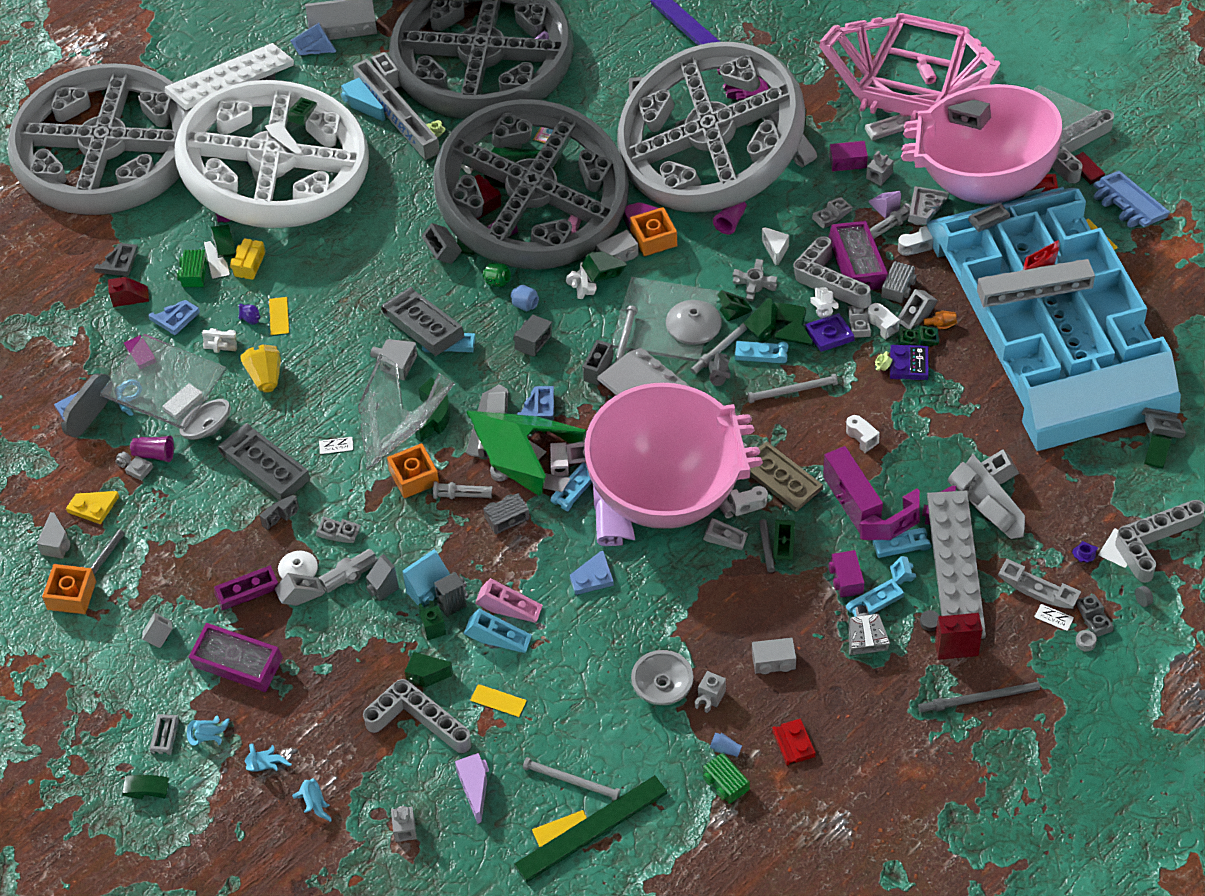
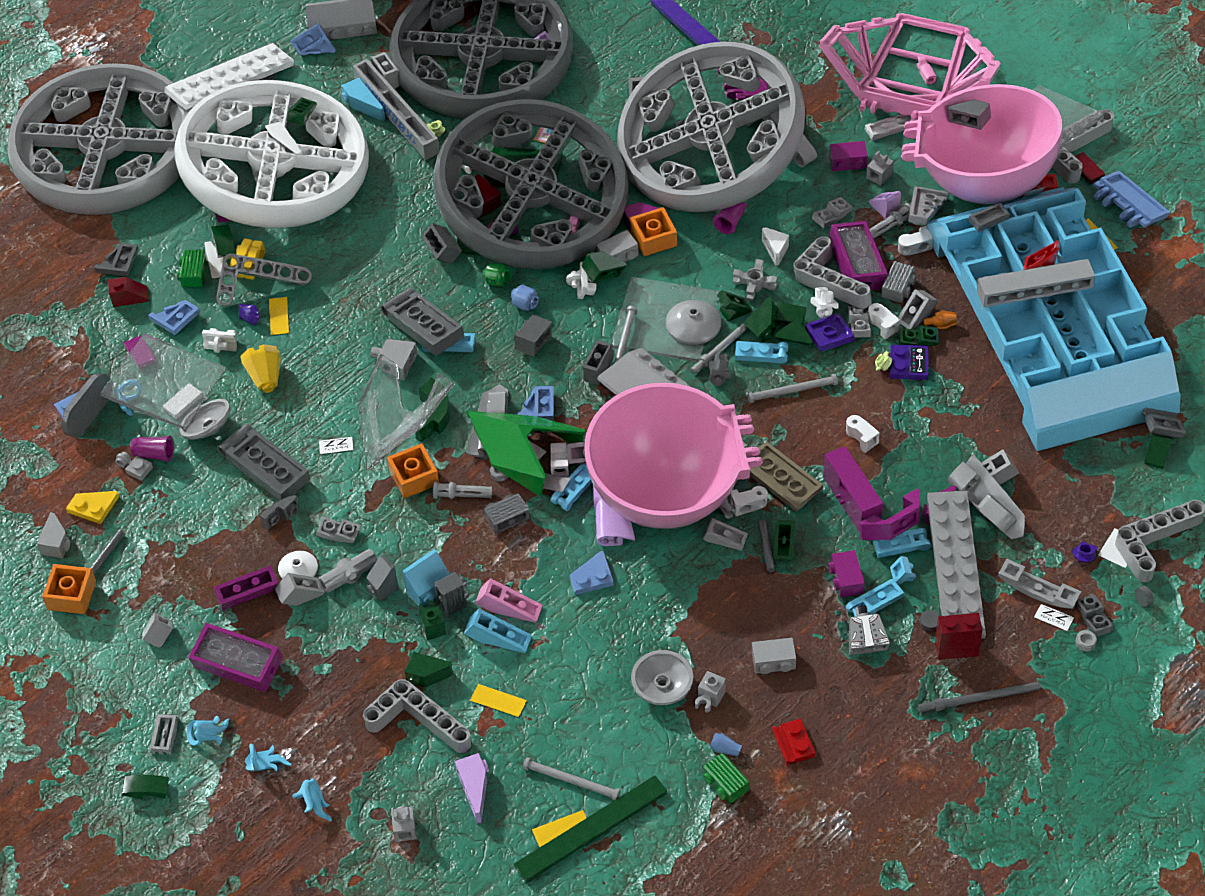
(256, 272): none -> light grey beam

